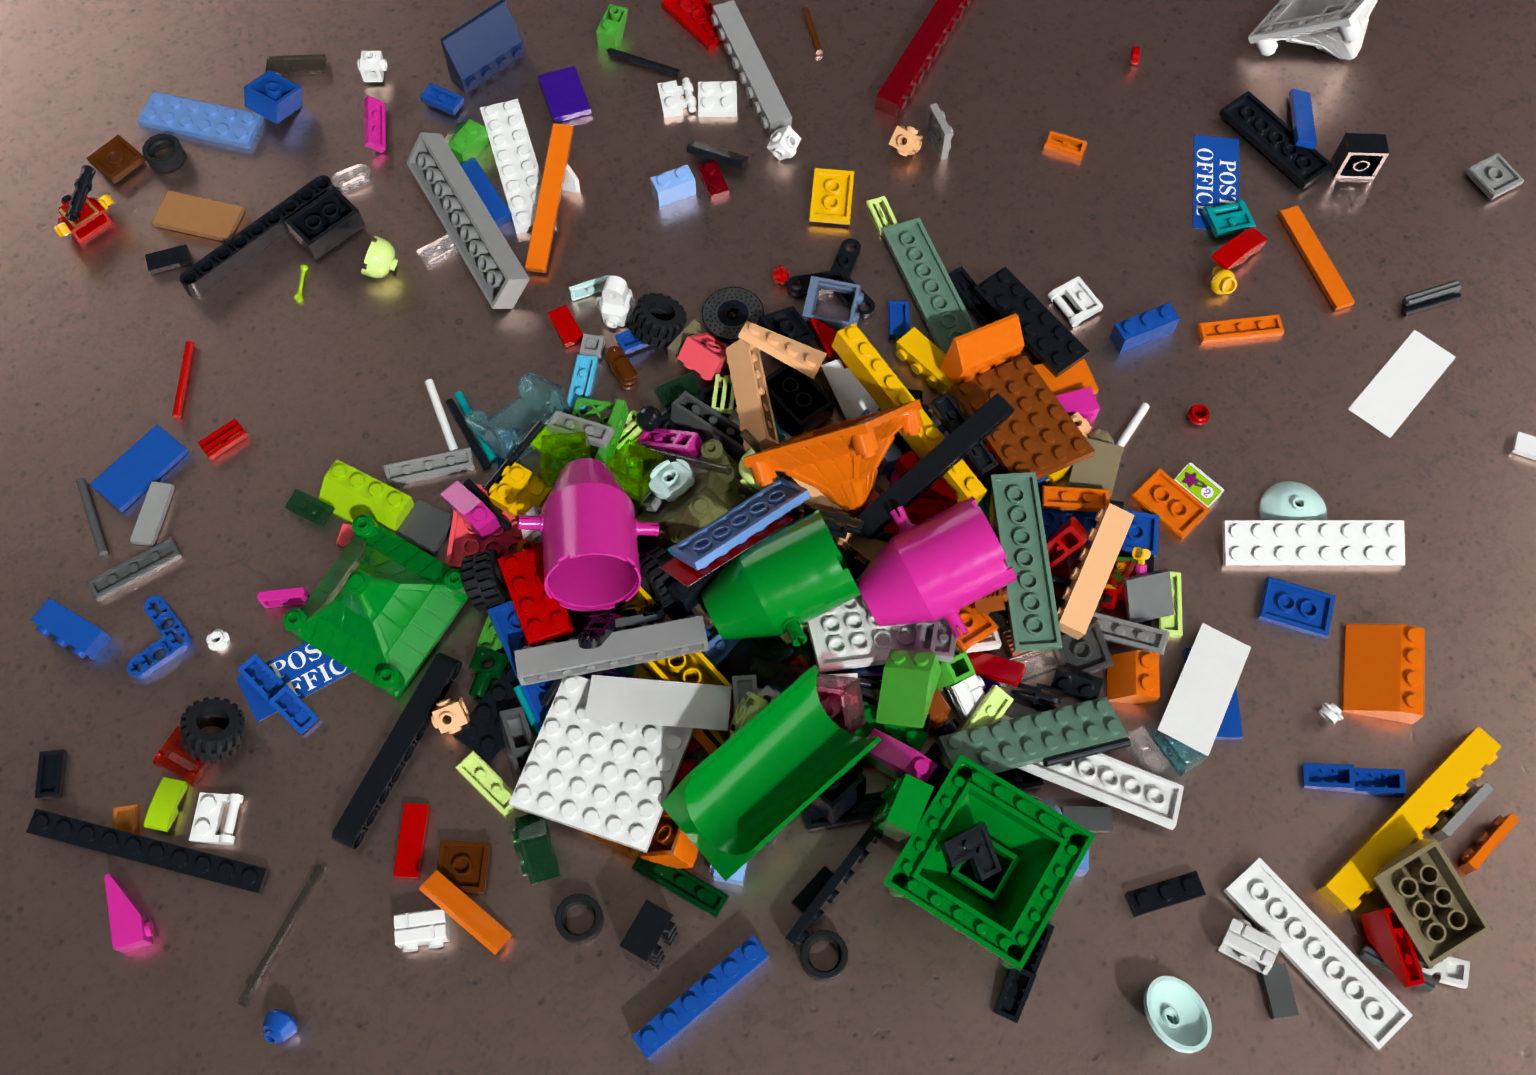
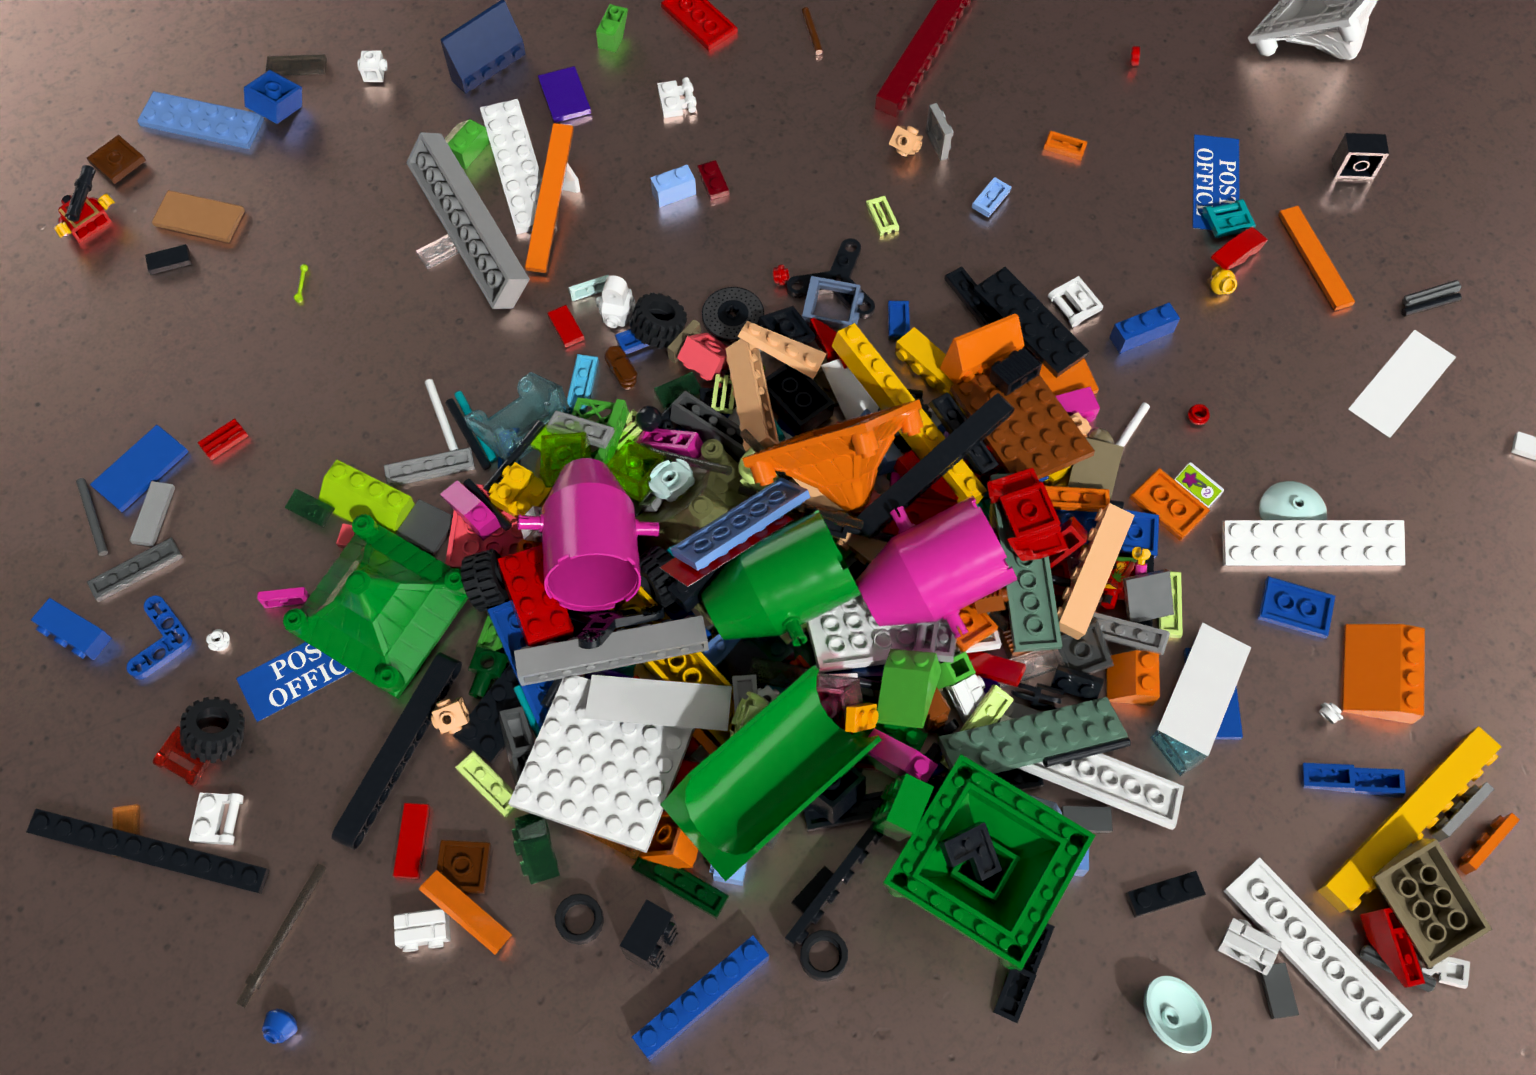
(51, 774): black tile -> none
(128, 921): dark pink slope -> none
(164, 804): lime slope -> none
(168, 163): black tyre -> none
(183, 379): red bar -> none
(250, 240): black beam -> none
(278, 694): blue slope -> none
(325, 223): black brick -> none
(352, 177): clear plate -> none
(374, 124): dark pink plate -> none
(379, 258): yellowish green cylinder -> none
(442, 99): blue plate -> none
(487, 192): blue slope -> none
(592, 345): light grey plate -> none
(644, 62): black bar -> none
(717, 99): white plate -> none
(717, 154): black tile -> none
(751, 67): light grey brick -> none
(784, 143): white brick -> none
(831, 196): yellow plate -> none
(861, 717): none -> light orange plate
(928, 282): sand green plate -> none
(991, 197): none -> light blue plate
(1014, 371): none -> black brick
(1029, 515): none -> red piece
(1147, 752): clear plate -> none
(1240, 329): orange tile -> none
(1275, 139): black plate -> none
(1302, 119): blue tile -> none
(1494, 176): light grey plate -> none

